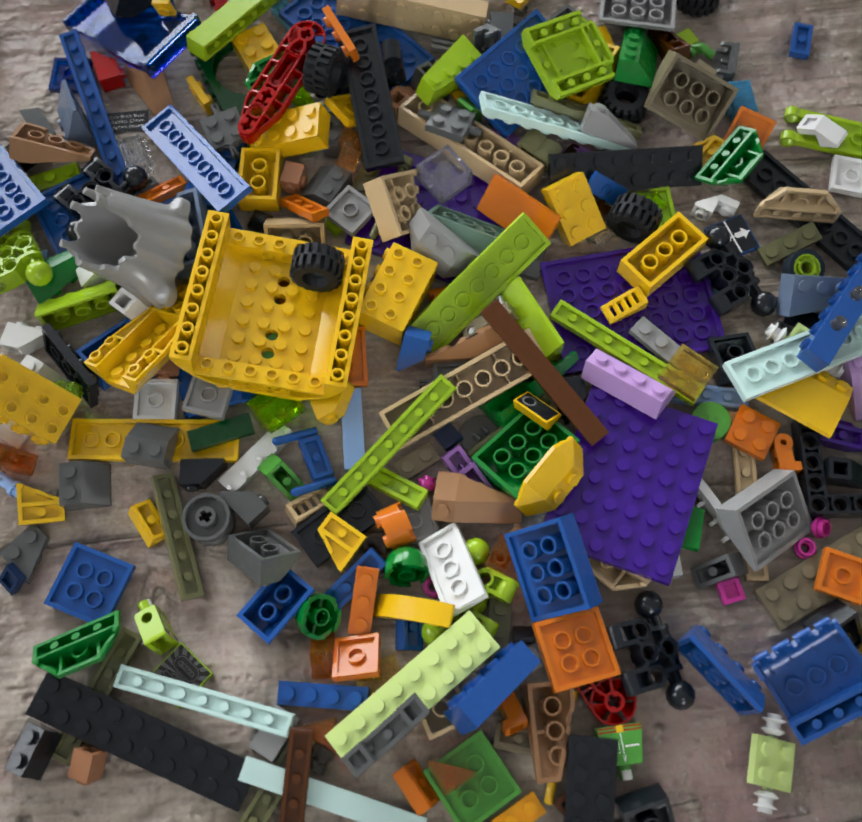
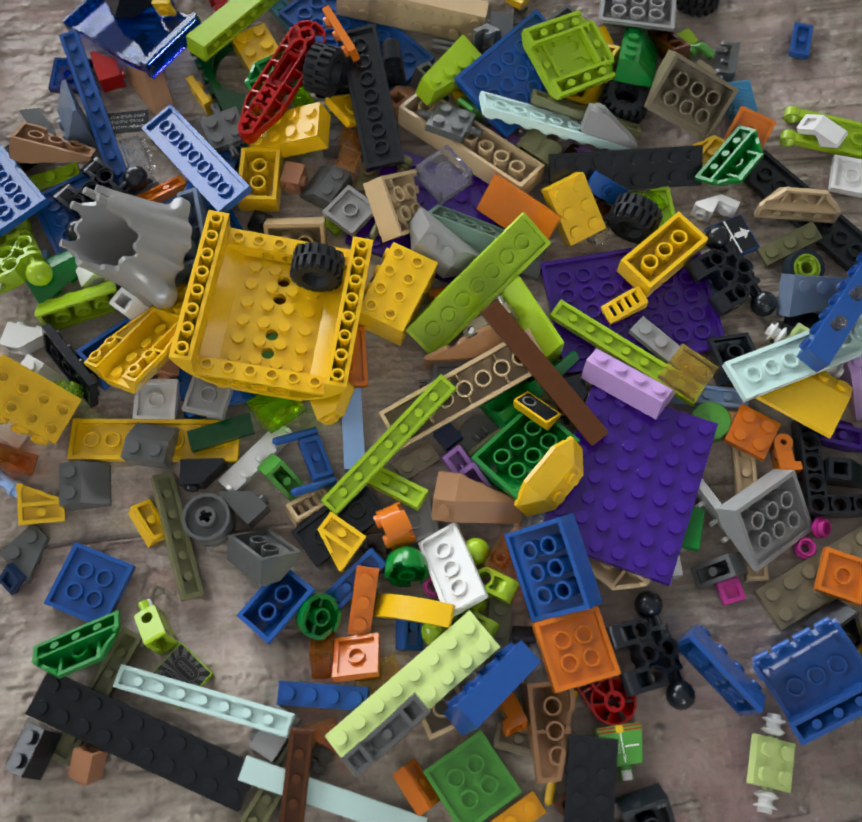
(304, 207): orange plate -> none
(414, 347): blue slope -> none
(427, 482): dark pink plate -> none
(449, 776): clear orange slope -> none

